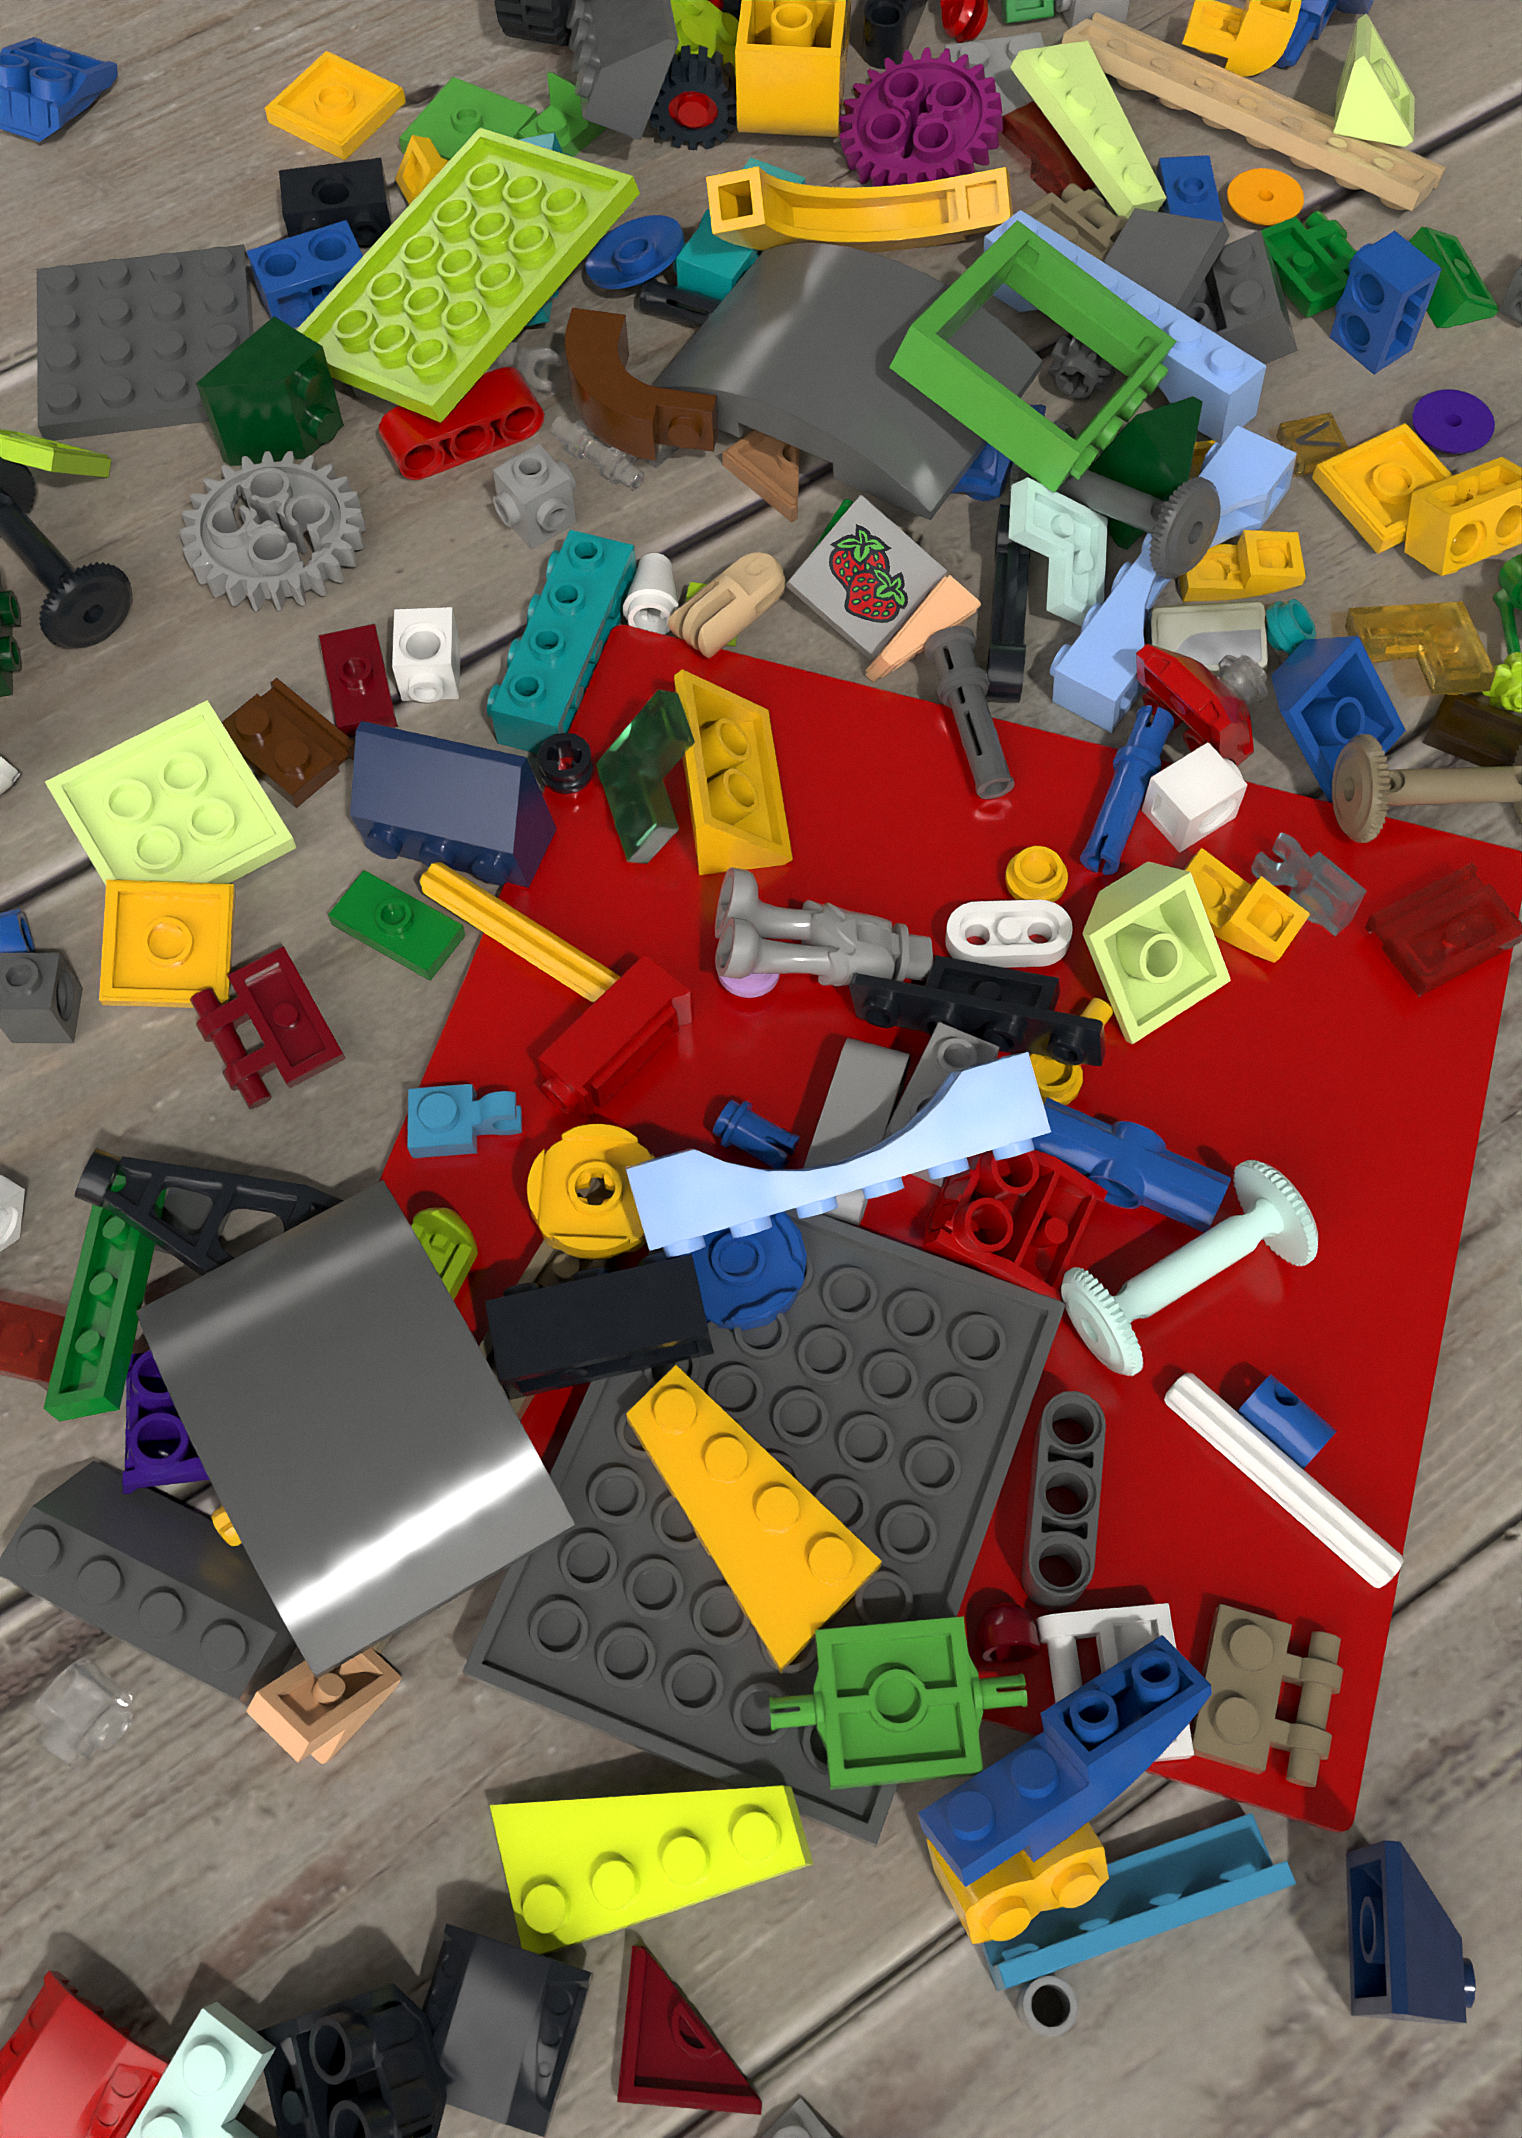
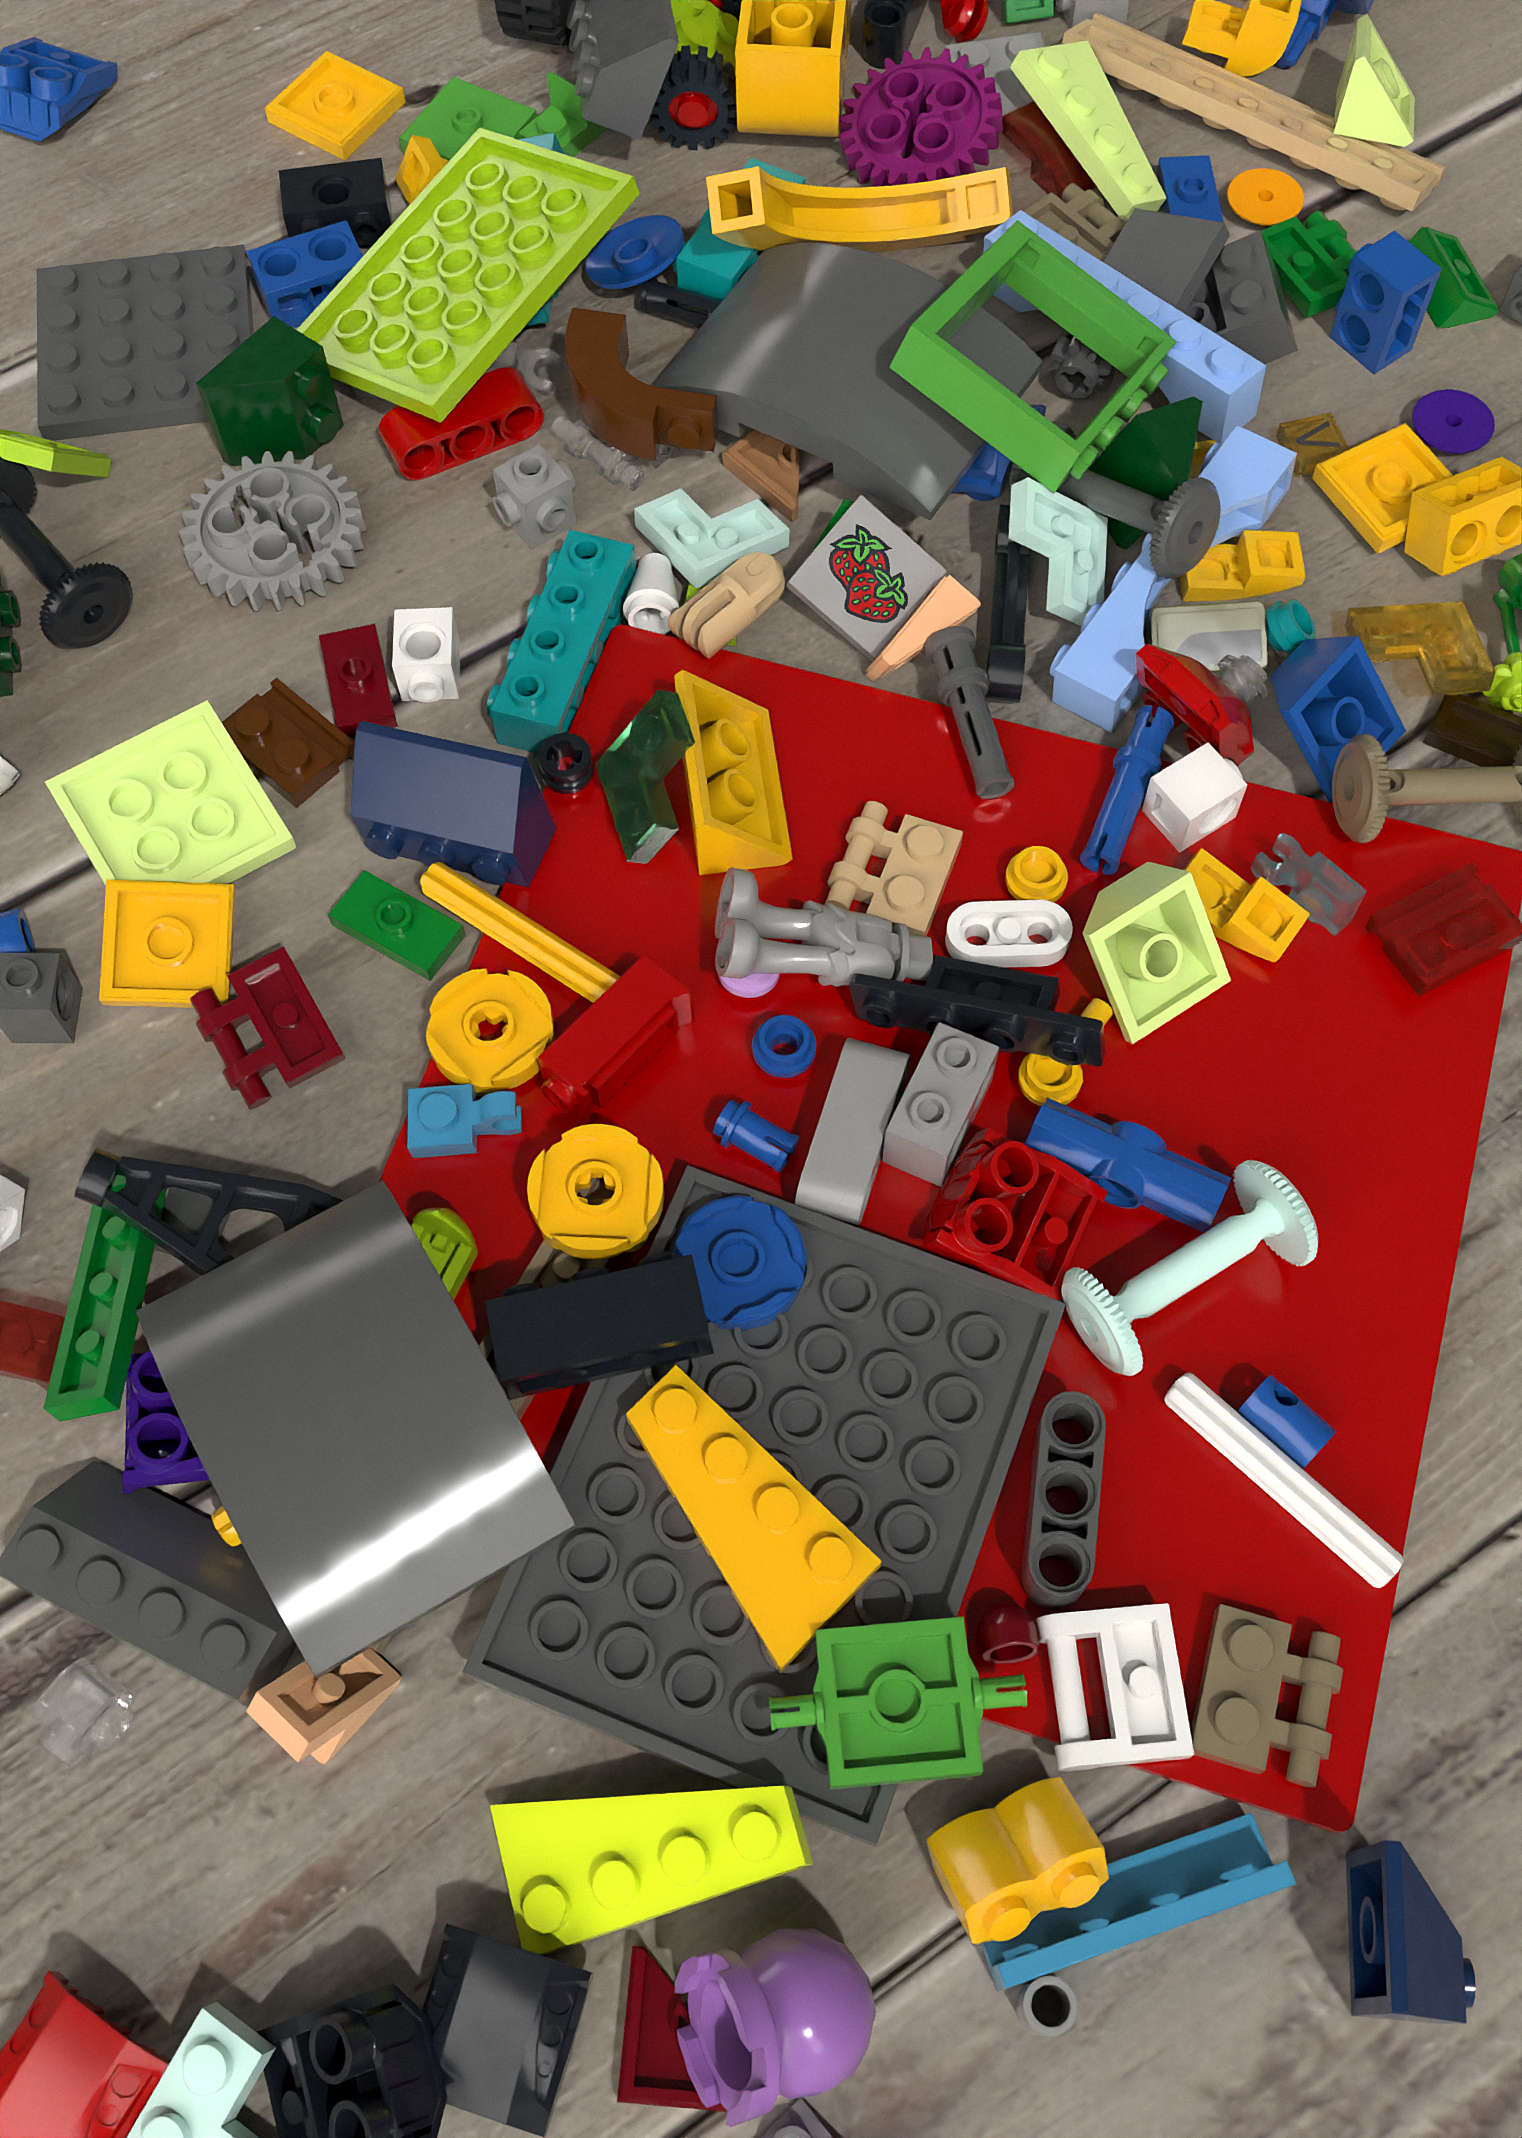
(494, 998): none -> yellow plate
(708, 546): none -> light aqua plate
(774, 2020): none -> medium lavender tile
(784, 1030): none -> blue plate
(914, 873): none -> tan plate
(971, 1113): light blue arch -> none
(1074, 1769): blue slope -> none

